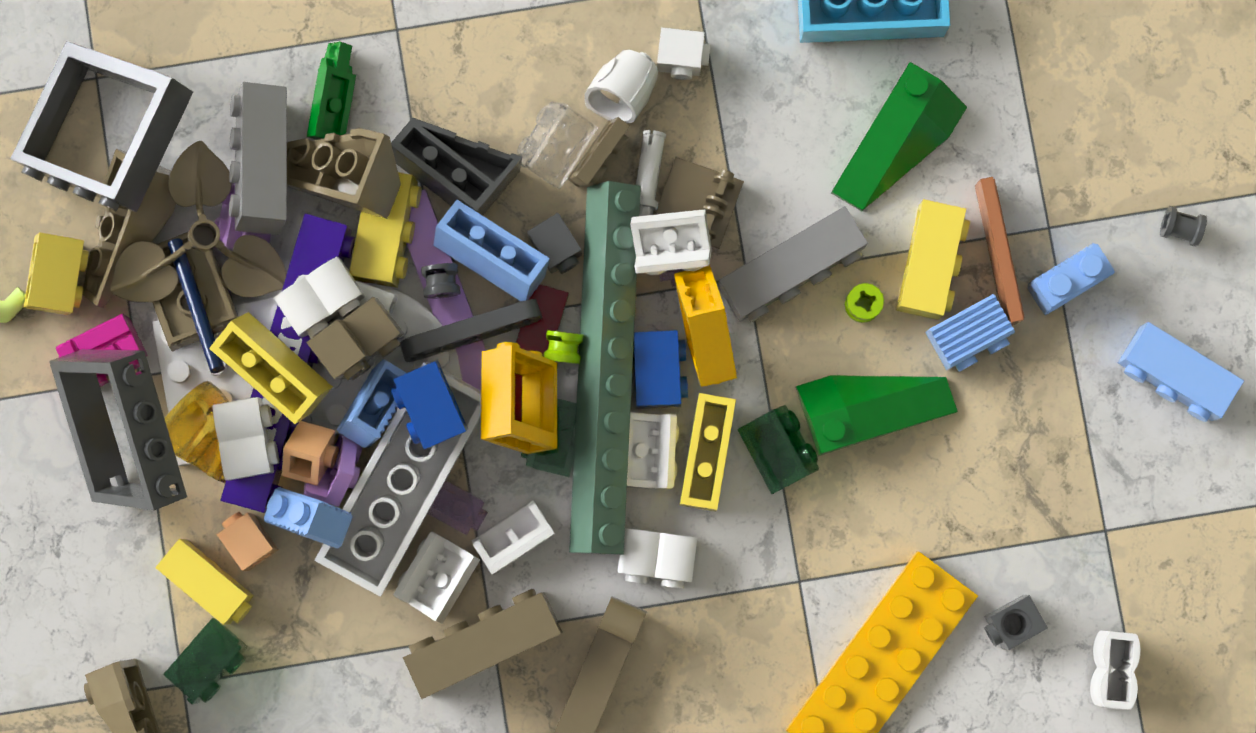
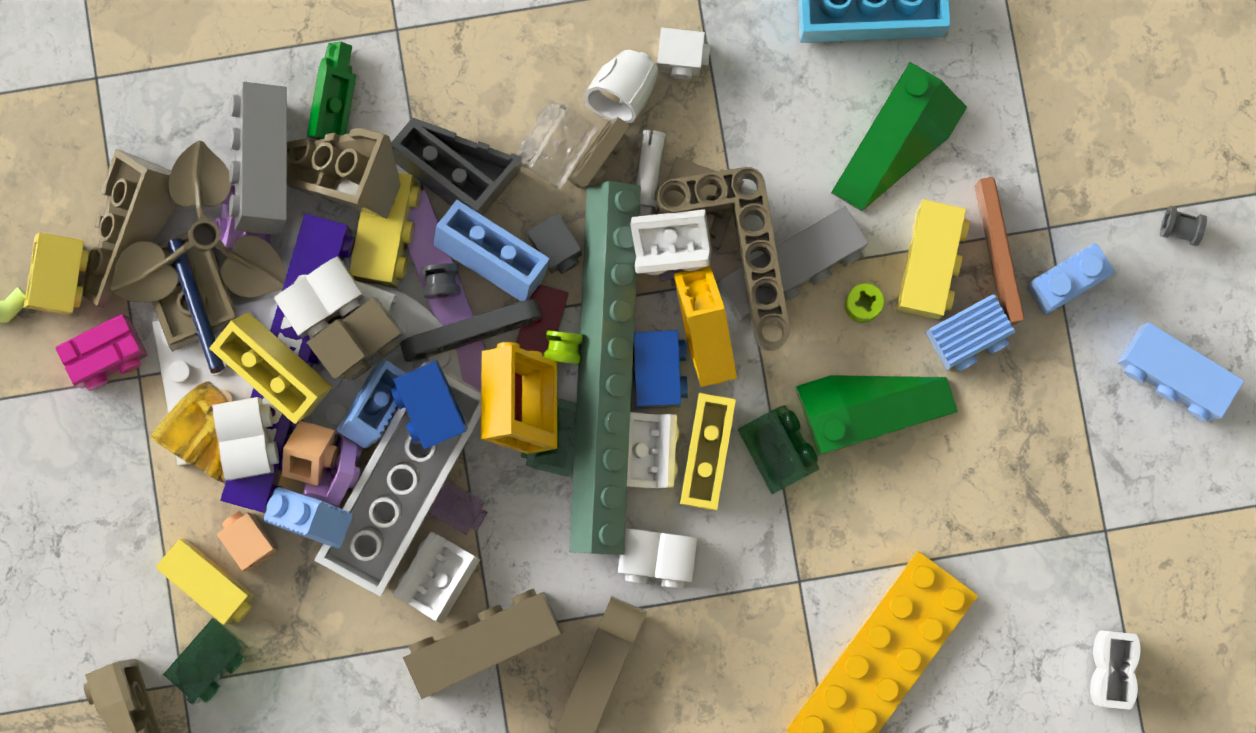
(141, 419): dark grey window -> none
(147, 145): dark grey window -> none
(513, 538): white hinge -> none
(748, 240): none -> dark tan beam
(1030, 618): dark grey brick -> none

